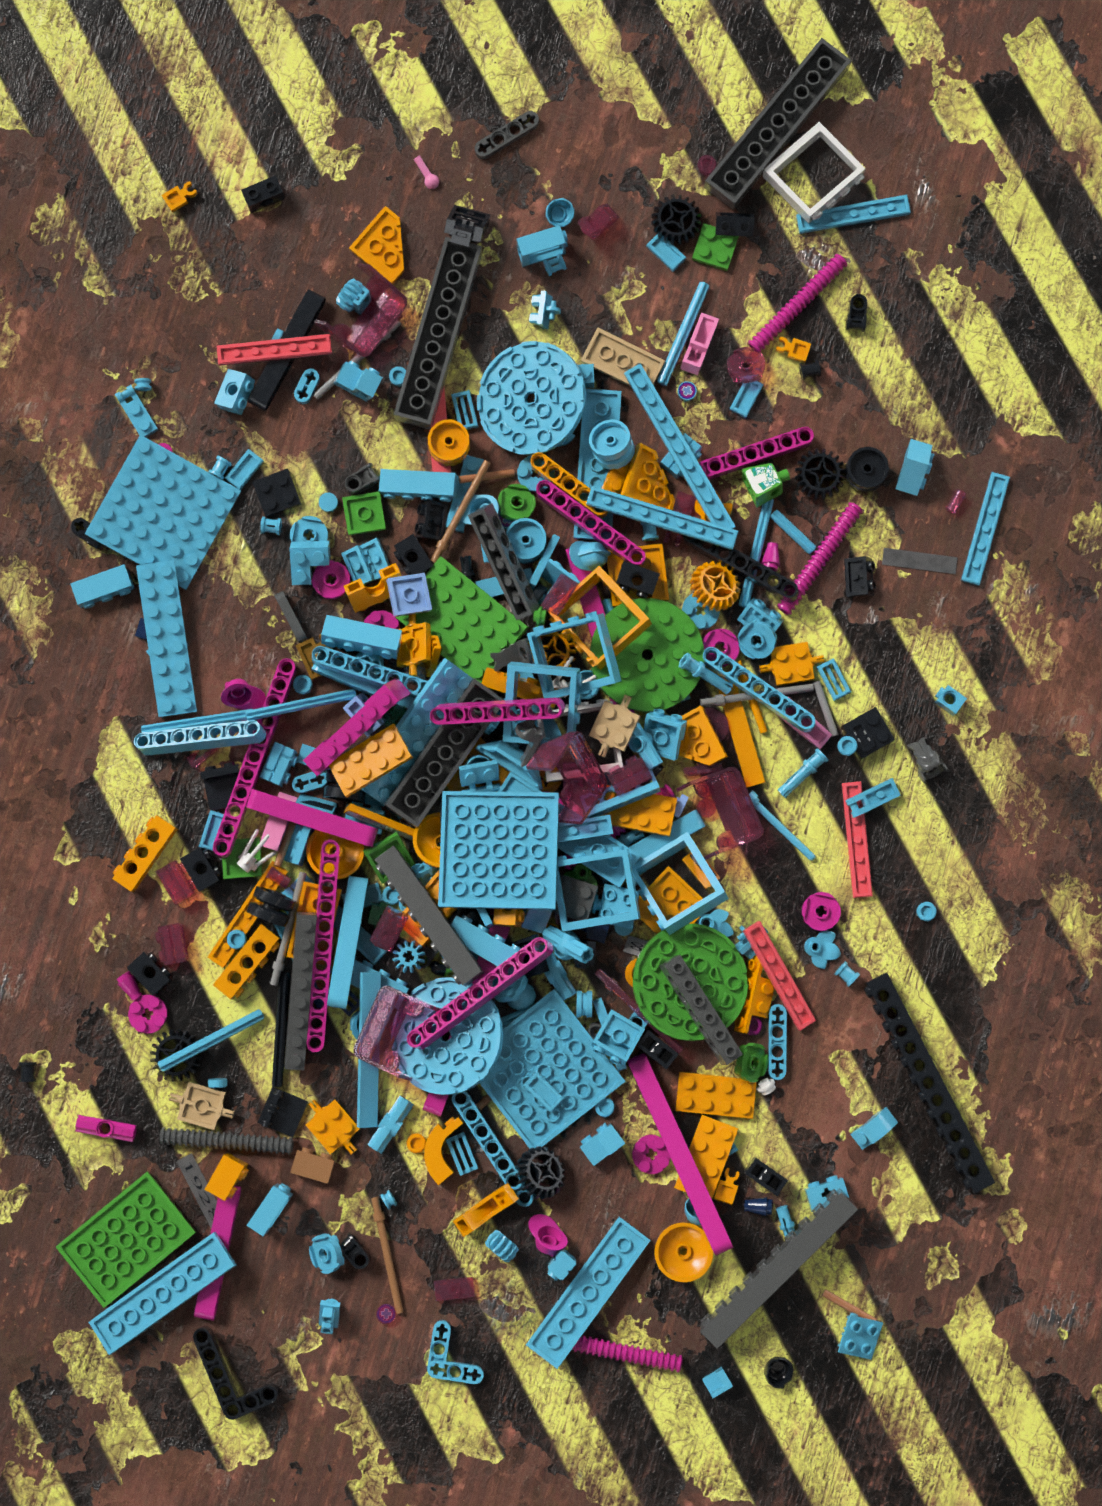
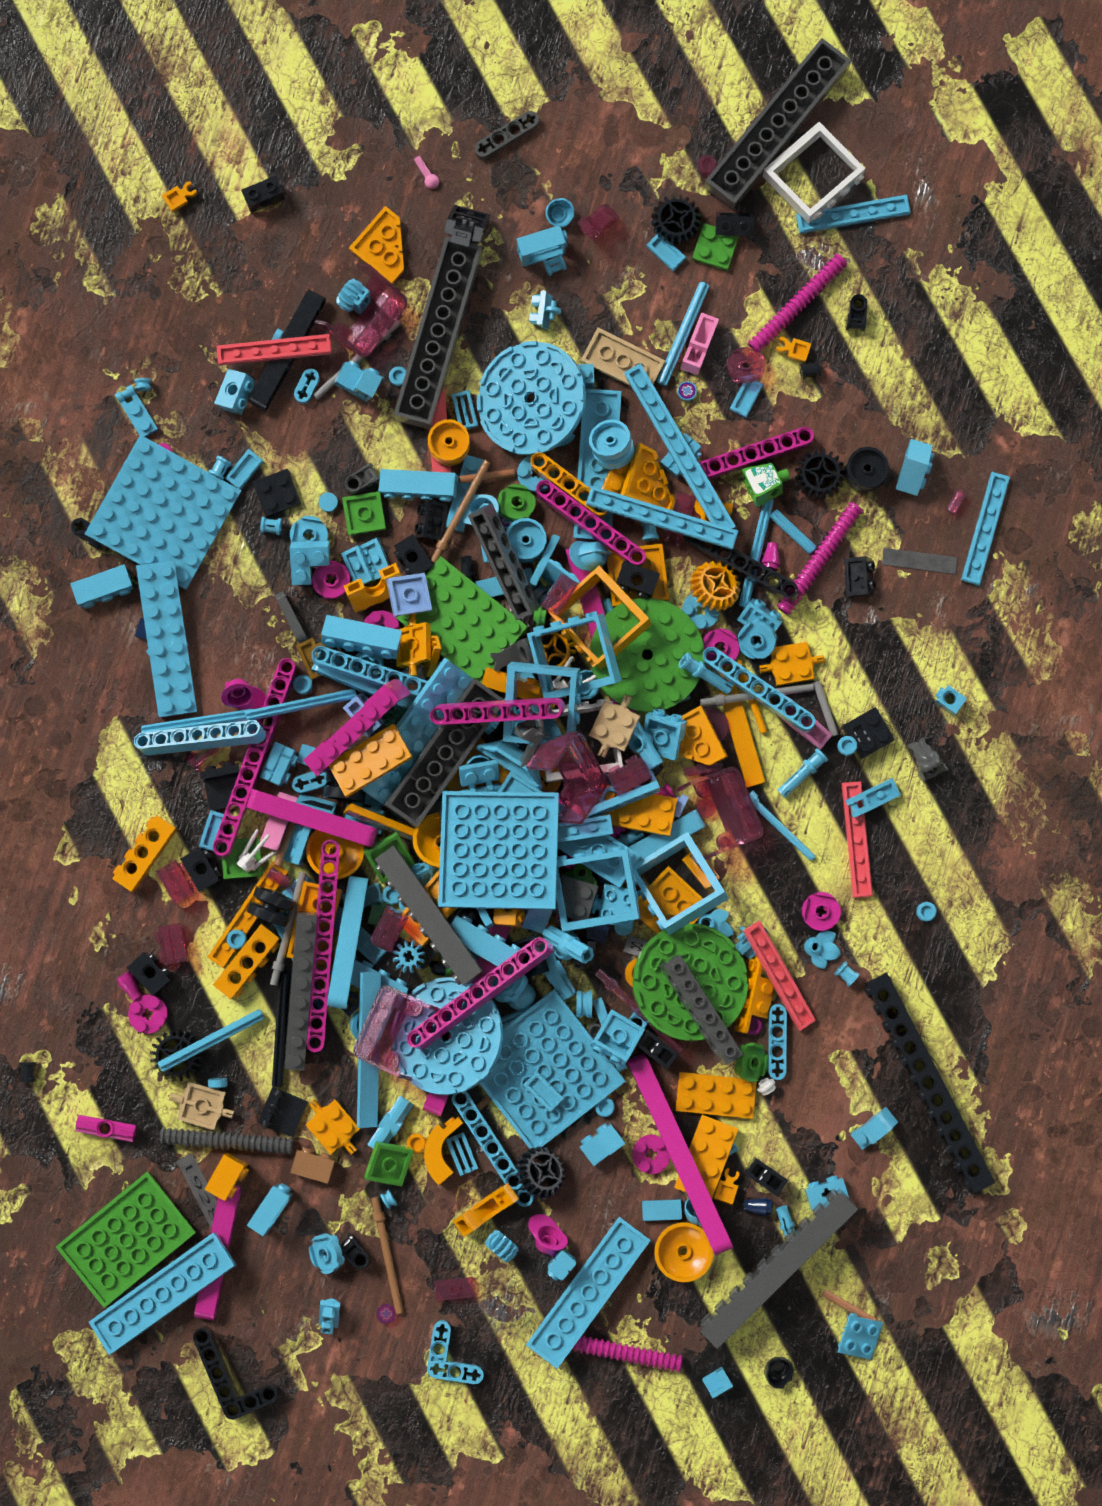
(388, 1163): none -> bright green plate
(661, 1210): none -> medium azure tile
(840, 676): medium azure tile -> none

